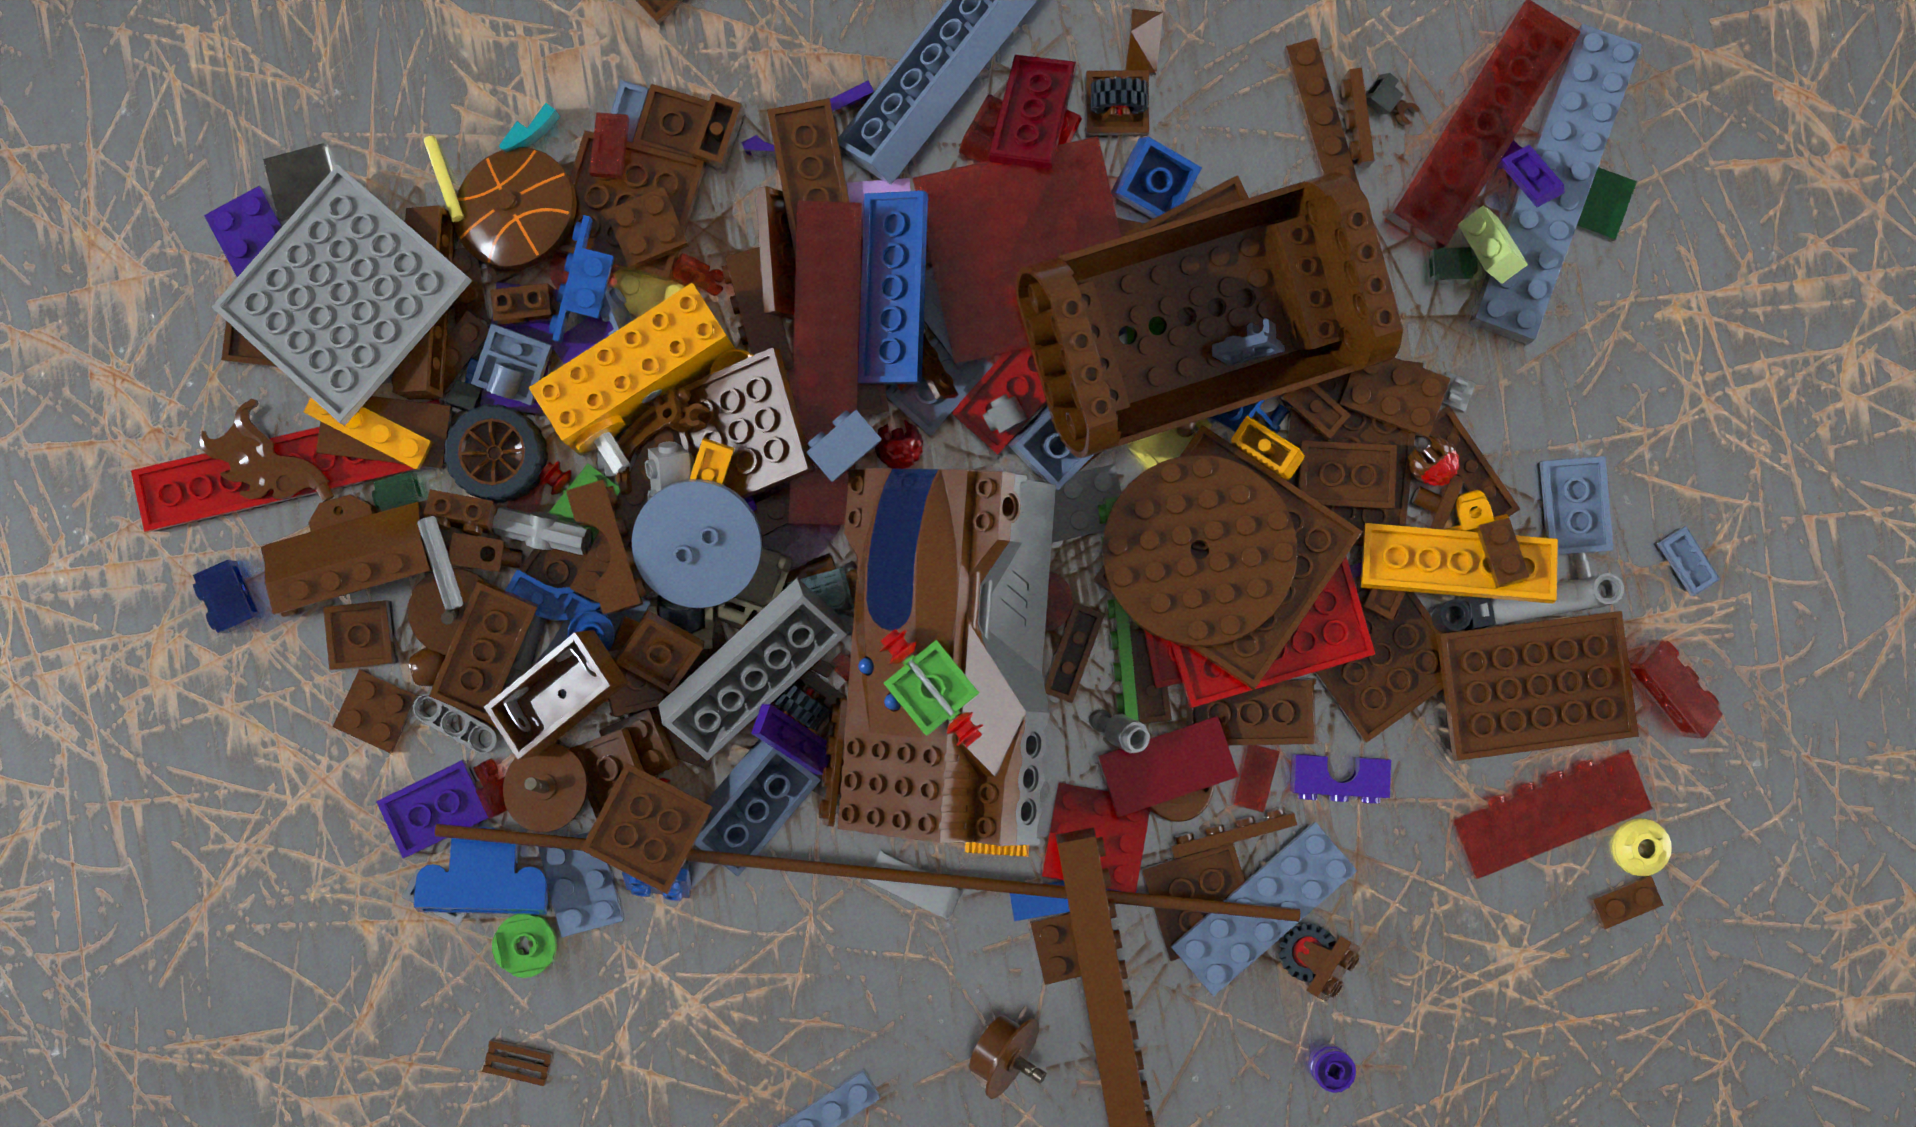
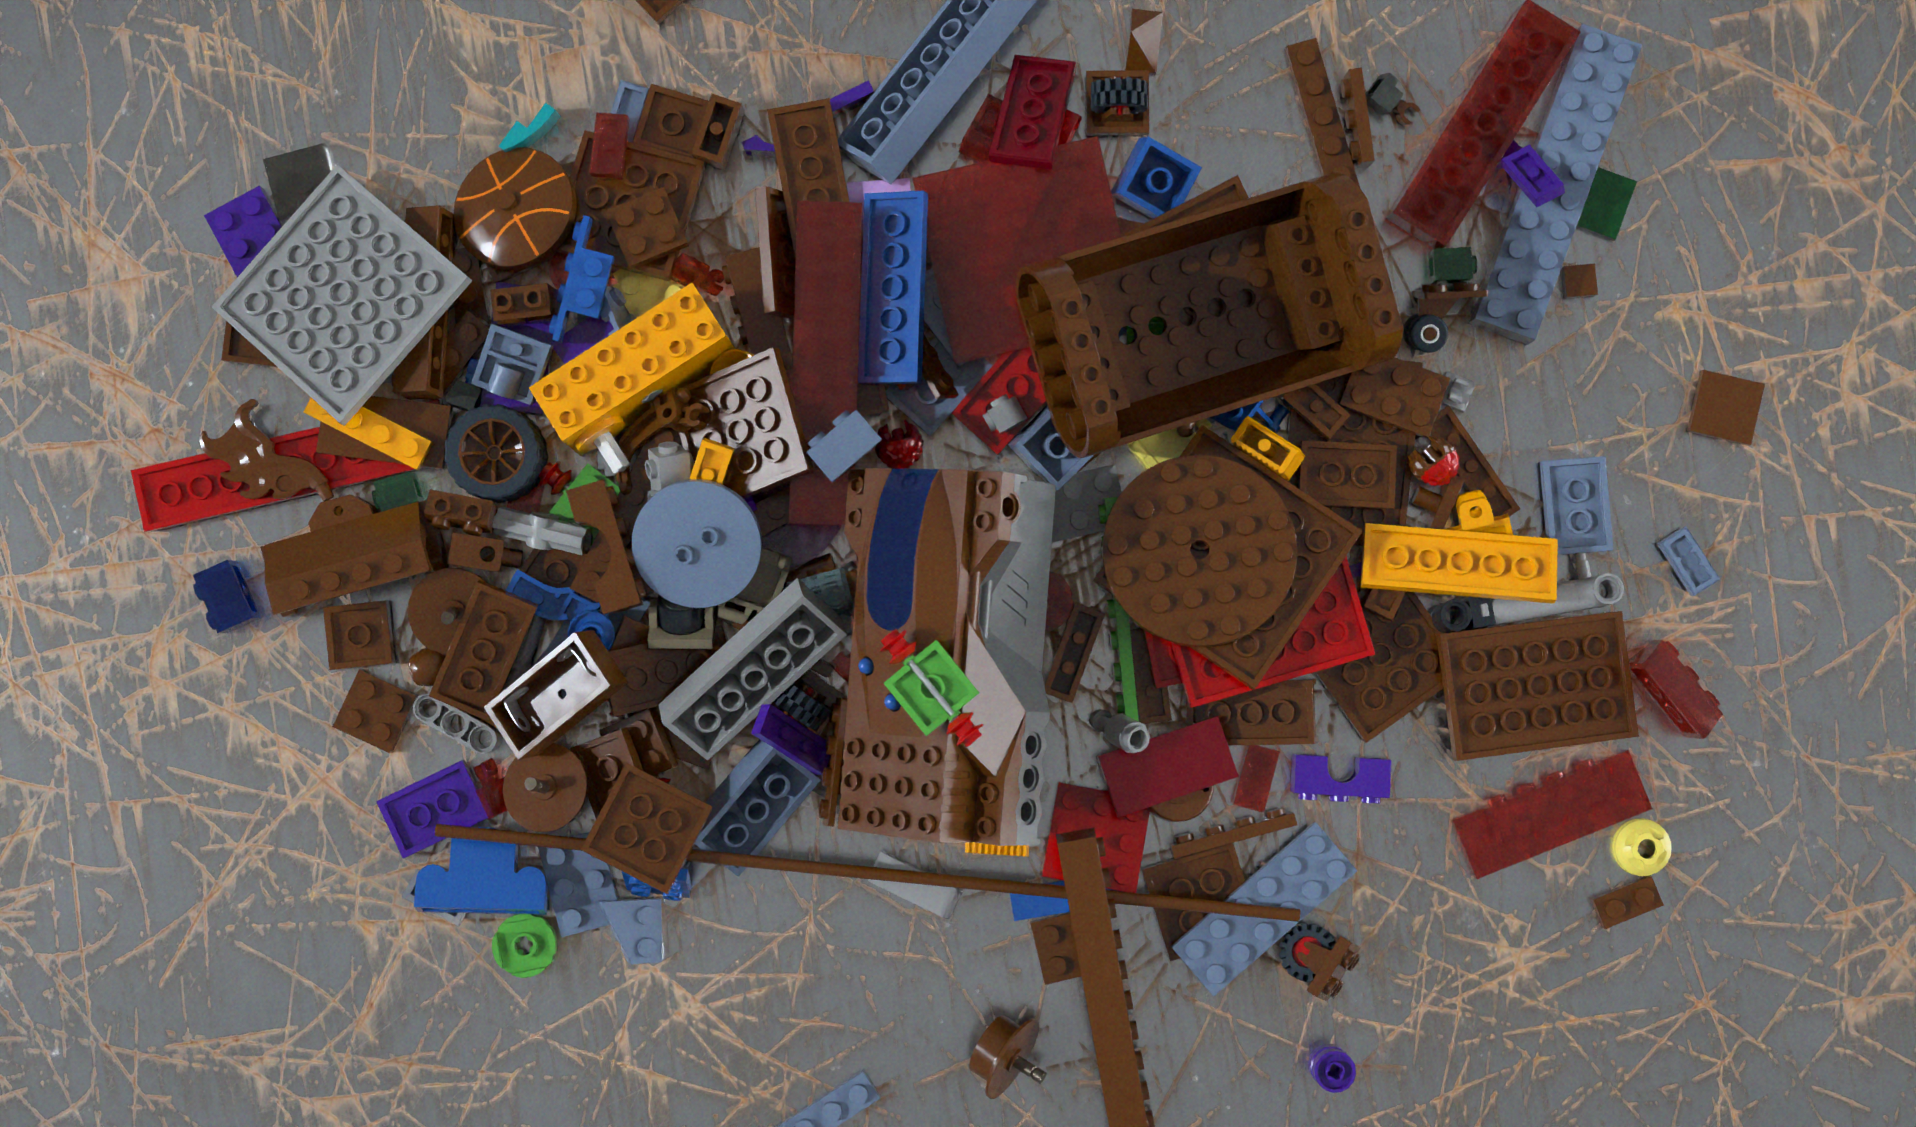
(440, 563): light grey axle -> none
(443, 179): light yellow bar -> none
(513, 1074): reddish brown tile -> none
(636, 927): none -> sand blue wing
(660, 652): reddish brown plate -> none
(1254, 346): sand blue plate -> none
(1426, 329): none -> plate
(1492, 244): yellowish green brick -> none
(1502, 552): reddish brown plate -> none
(1579, 281): none -> reddish brown tile
(1725, 407): none -> reddish brown tile

